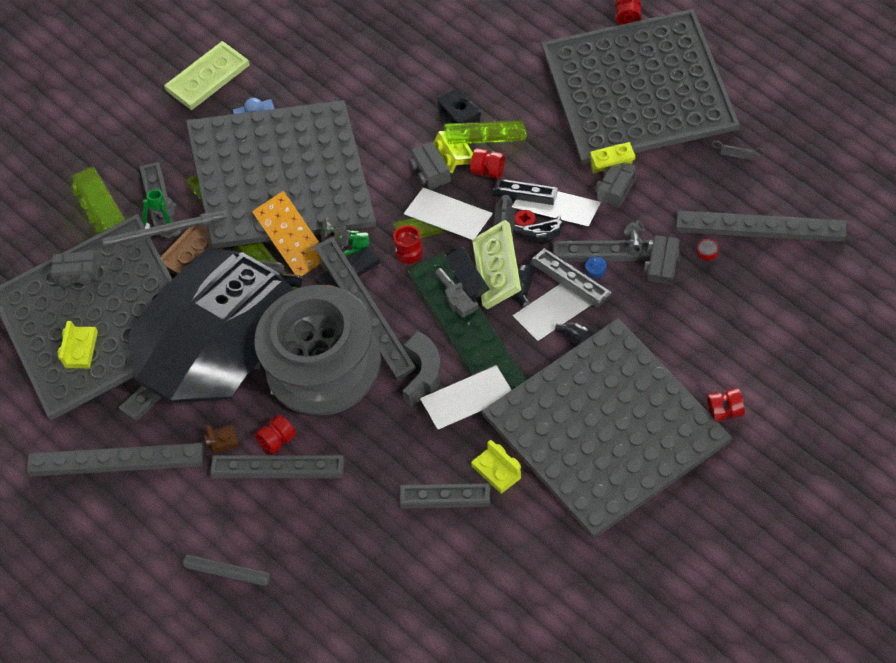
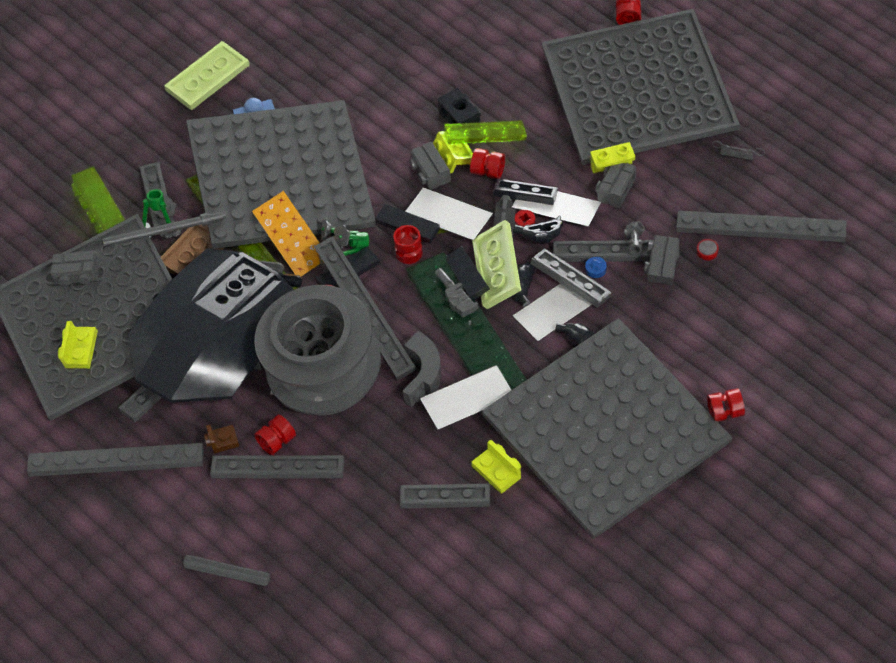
(395, 218): none -> black tile

